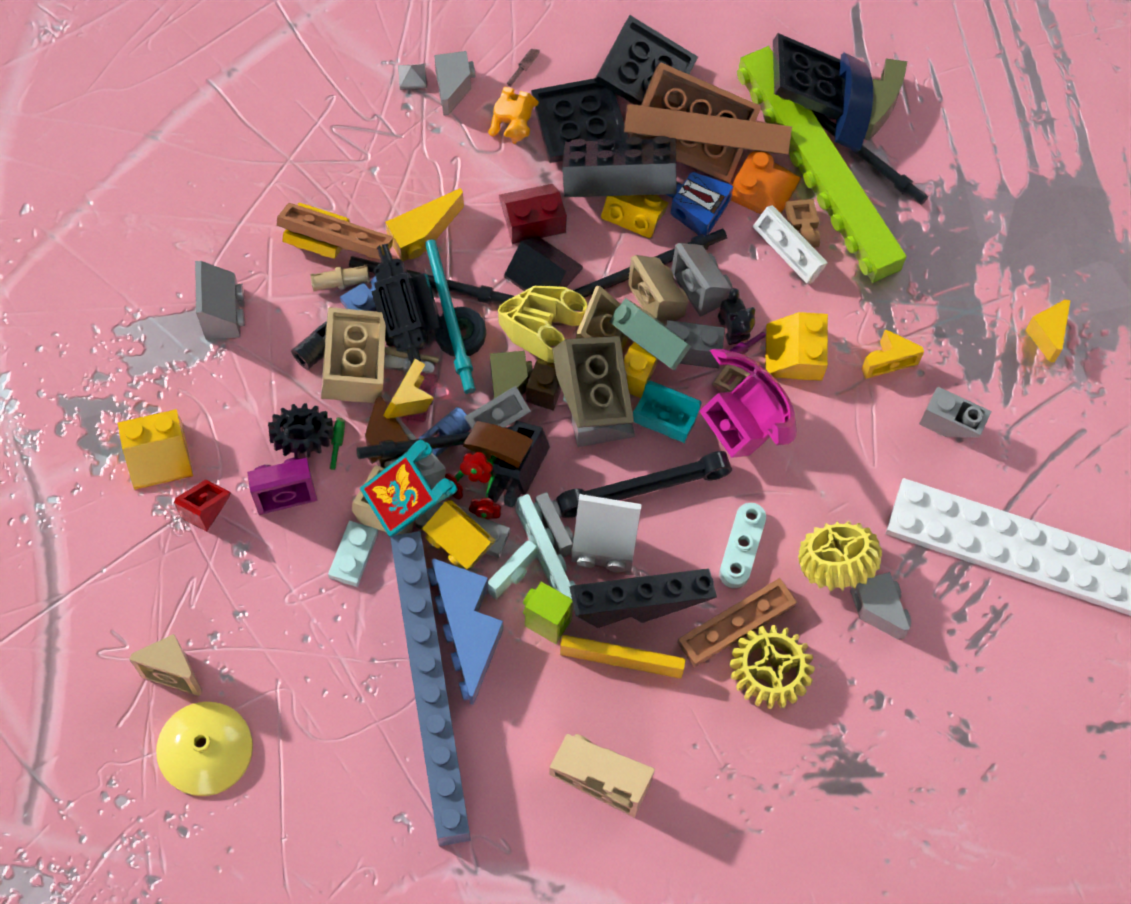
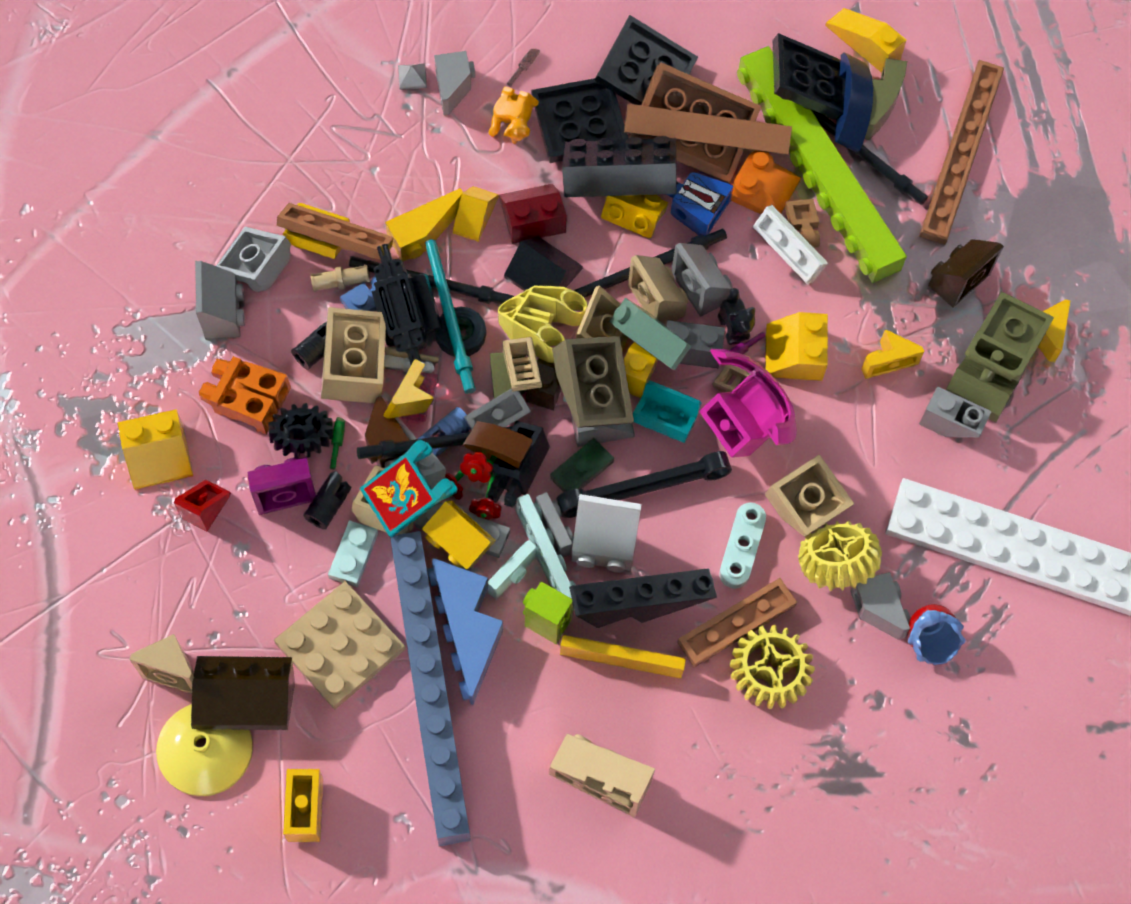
(242, 693): none -> dark brown slope
(246, 392): none -> orange hips
(257, 257): none -> light grey slope
(303, 805): none -> yellow brick
(327, 501): none -> black hinge
(339, 645): none -> tan plate
(474, 212): none -> yellow slope
(518, 348): none -> tan slope
(582, 466): none -> clear green plate
(809, 496): none -> tan slope
(868, 37): none -> yellow slope
(935, 634): none -> medium blue hair
(961, 152): none -> nougat tile
(964, 270): none -> dark brown slope
(1000, 354): none -> olive piece

